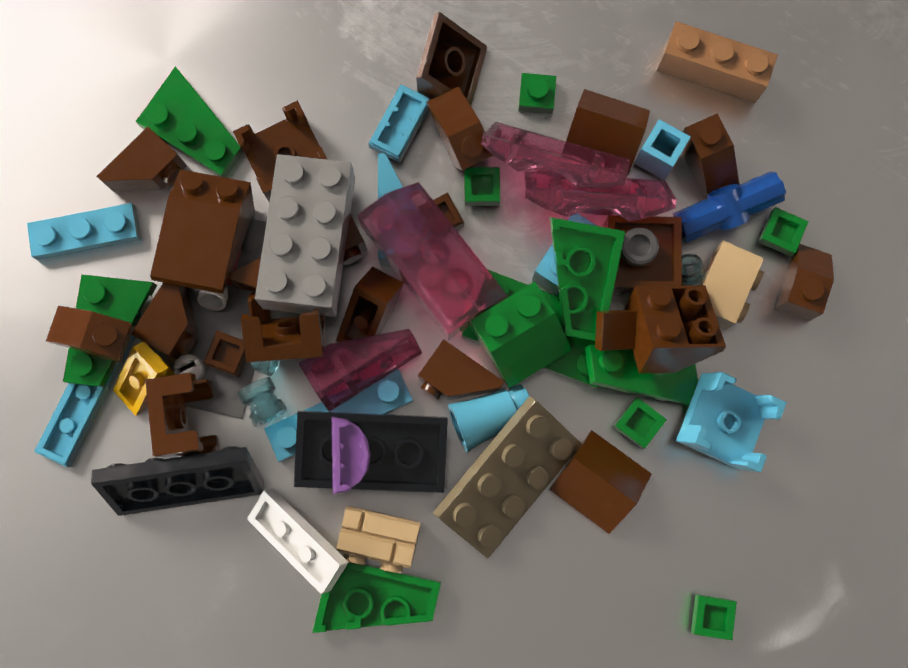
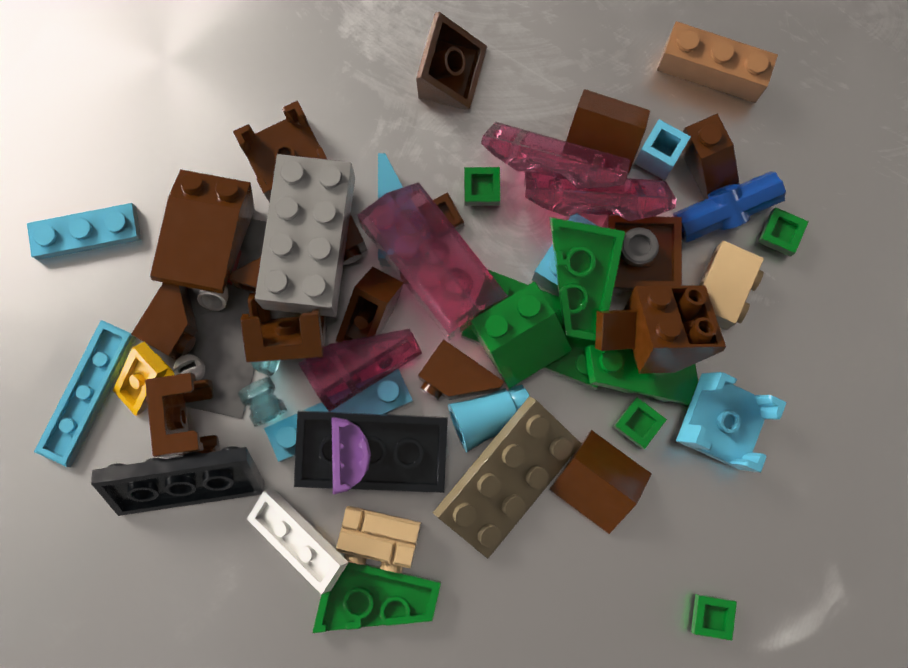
(90, 333): reddish brown slope -> none
(113, 298): green wing -> none
(143, 165): reddish brown slope -> none
(190, 126): green wing -> none
(226, 354): reddish brown tile -> none
(399, 123): medium azure plate -> none
(459, 128): reddish brown slope -> none
(537, 93): green plate -> none
(698, 275): clear light blue hinge -> none
(806, 284): reddish brown slope -> none

